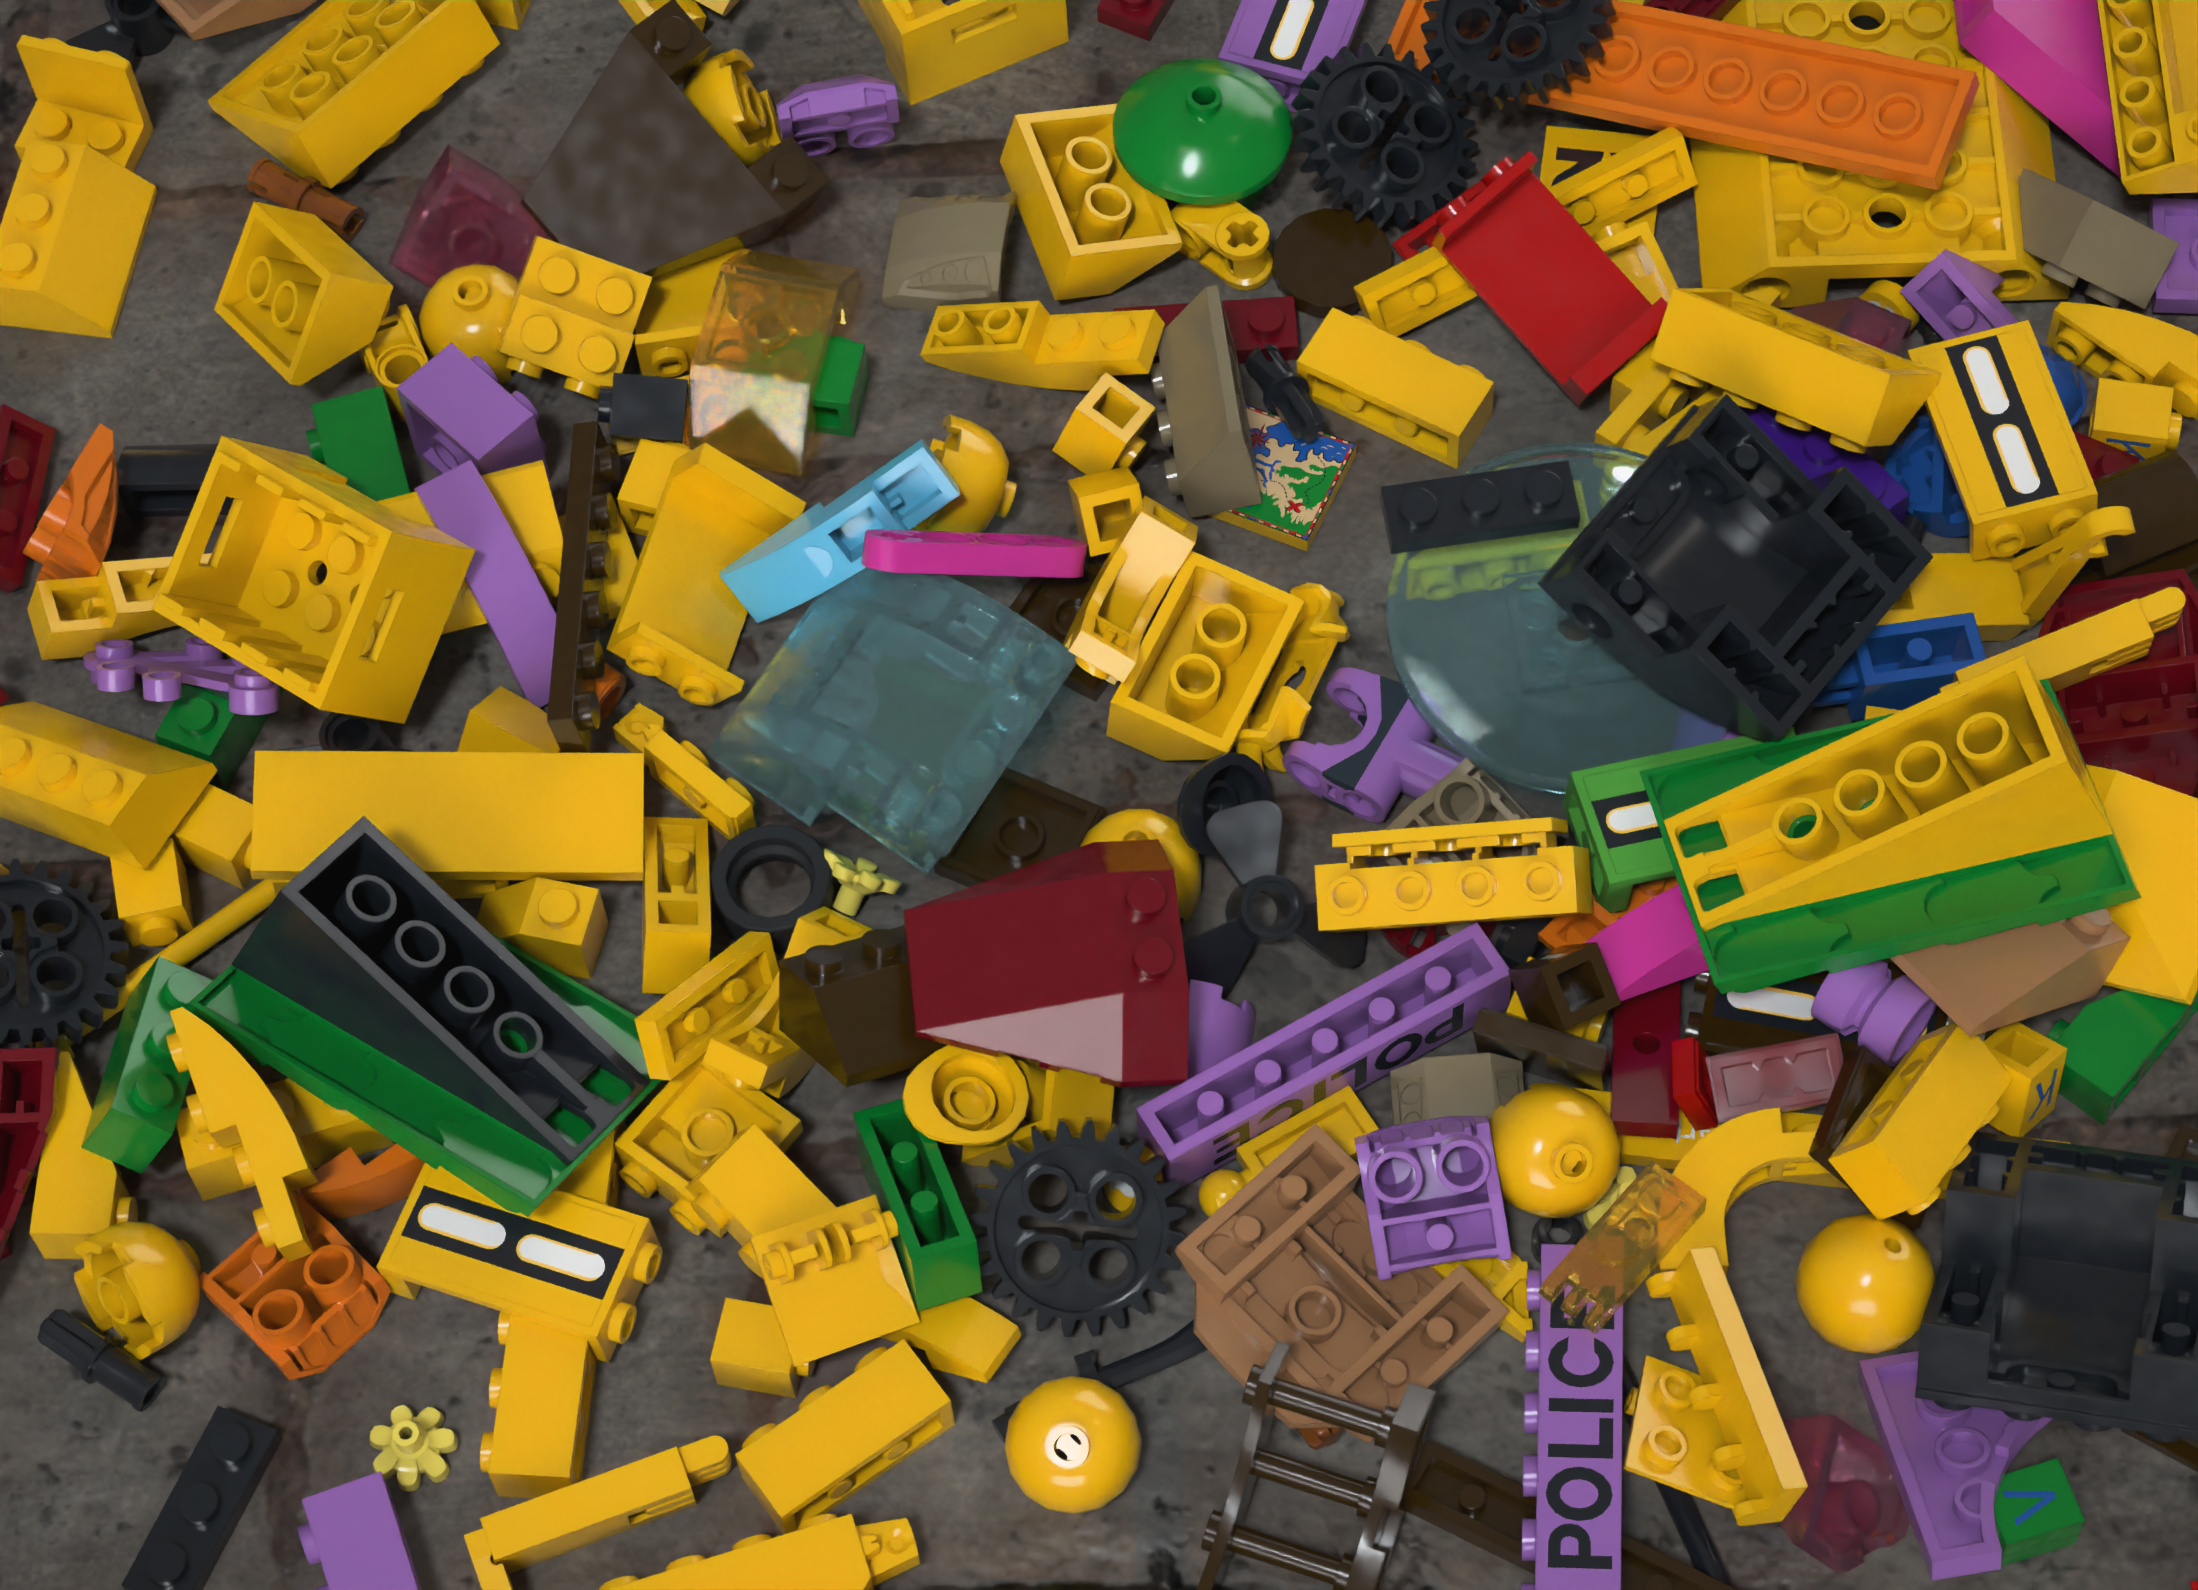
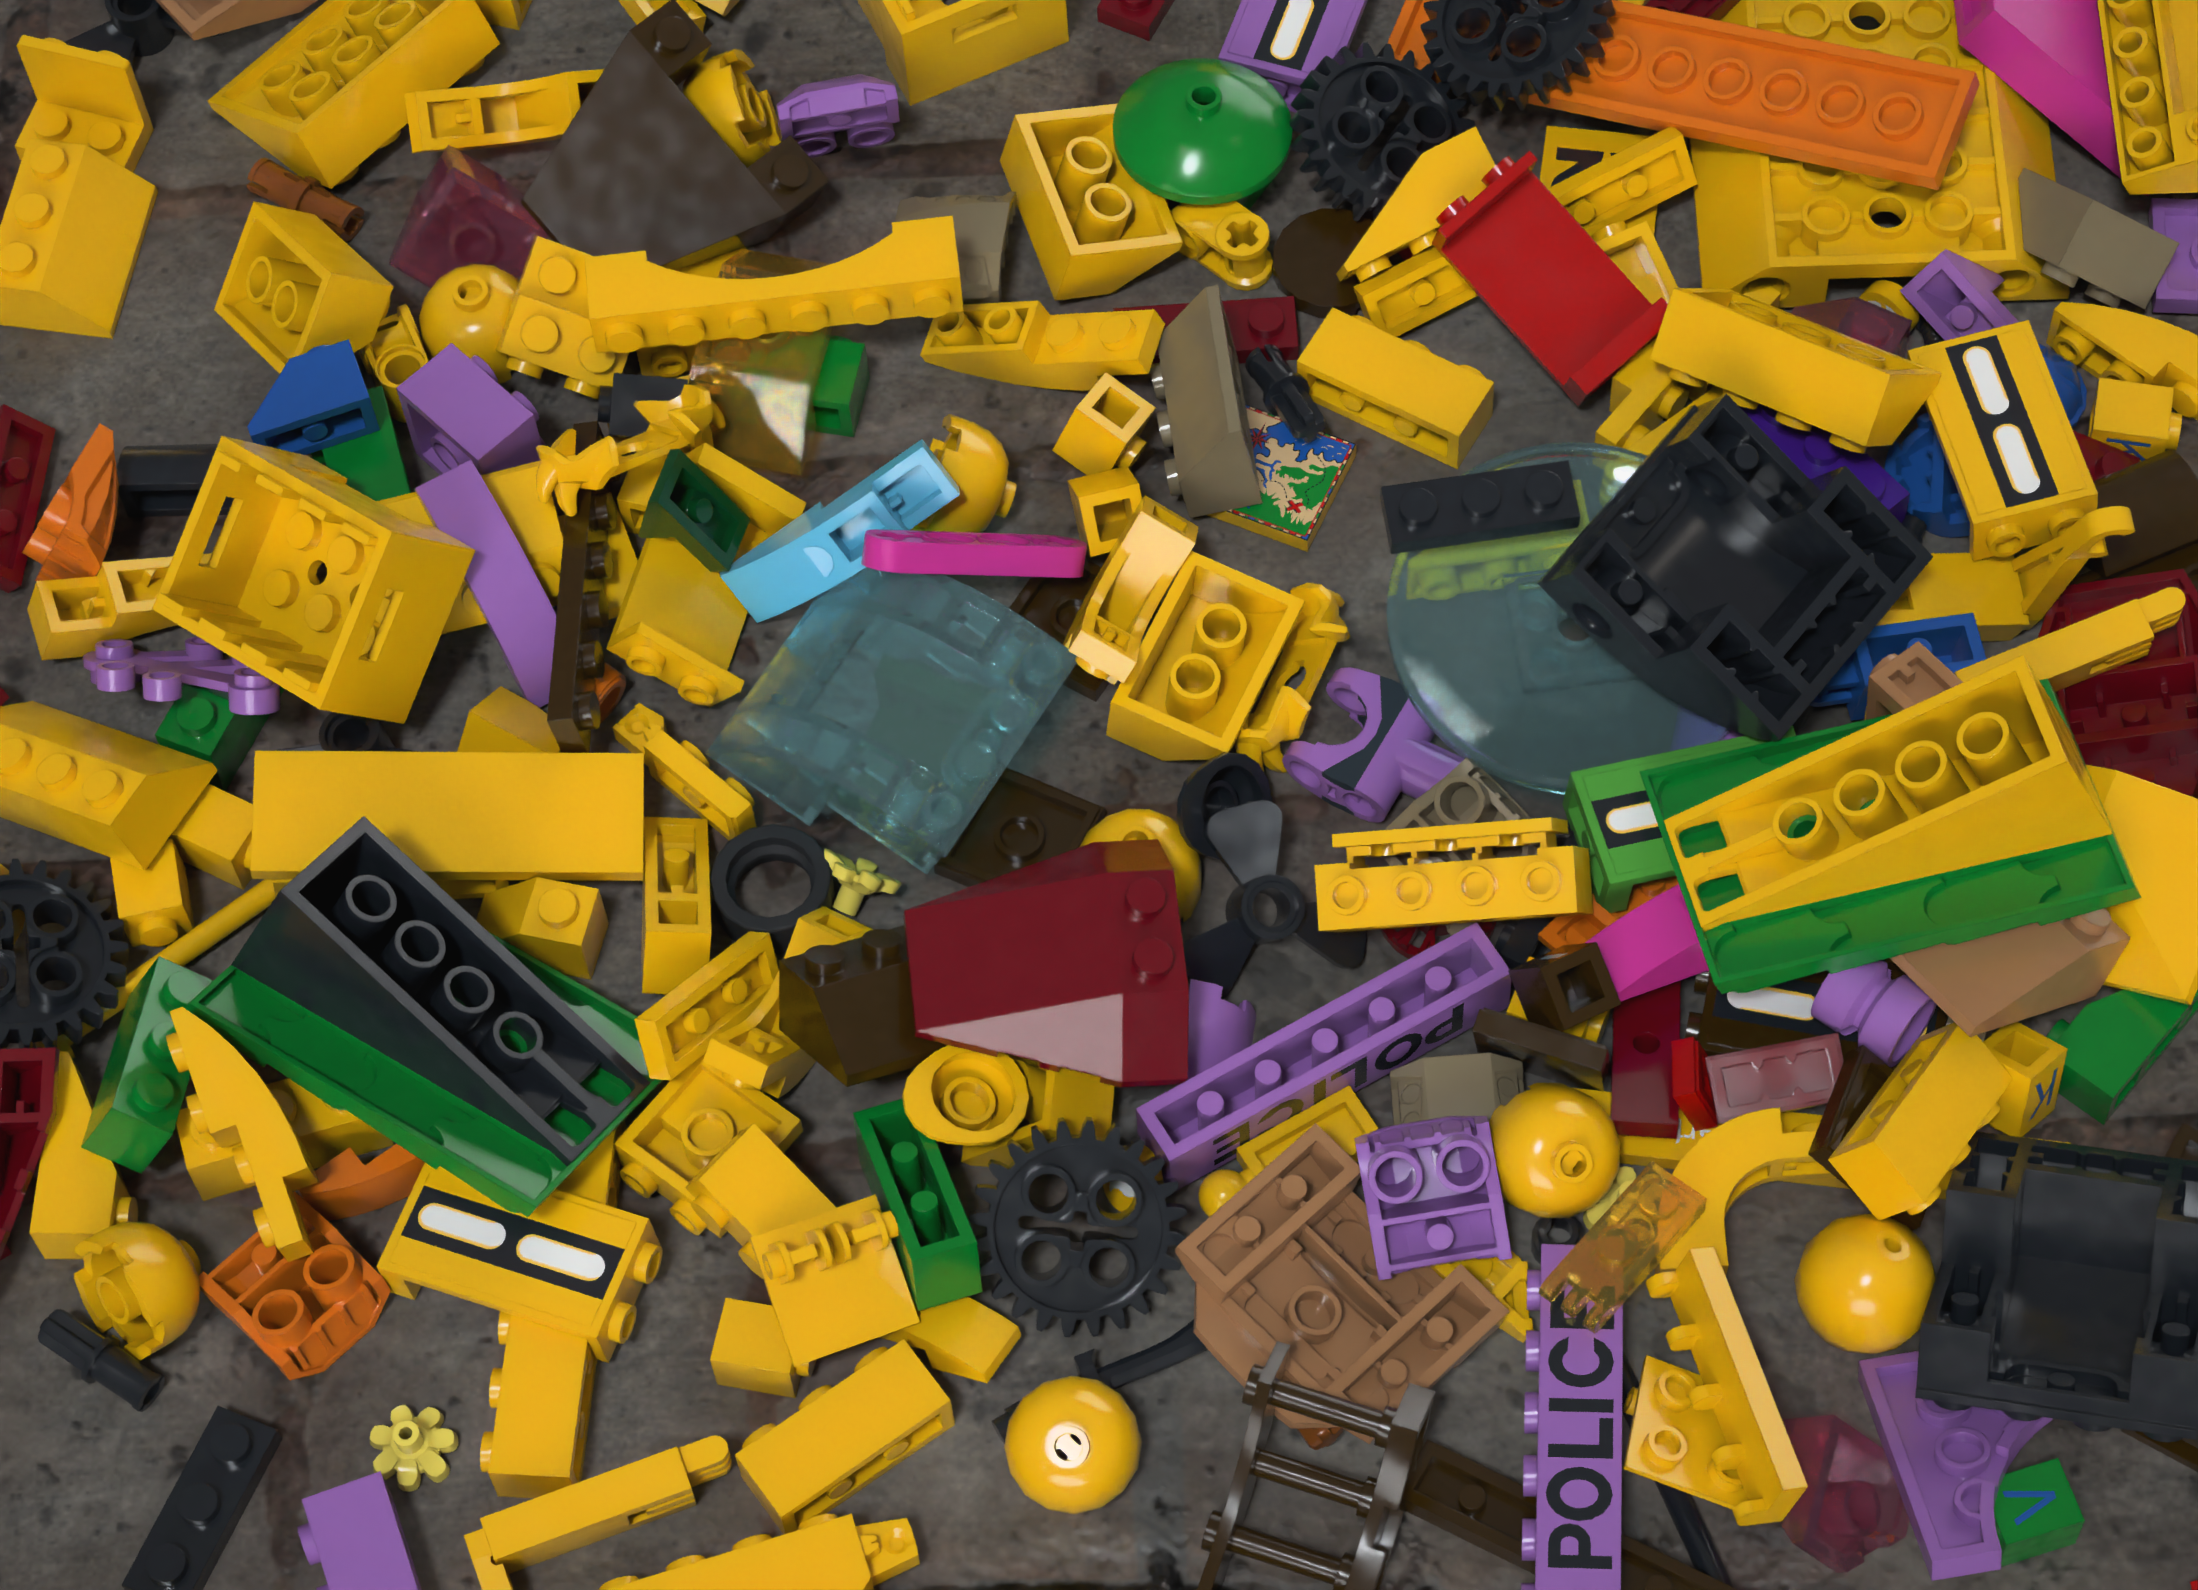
(315, 403): none -> blue slope
(497, 113): none -> yellow arch
(651, 306): none -> yellow arch
(671, 423): none -> yellow piece
(695, 513): none -> dark green slope
(1422, 195): none -> yellow slope
(1906, 680): none -> medium nougat bracket

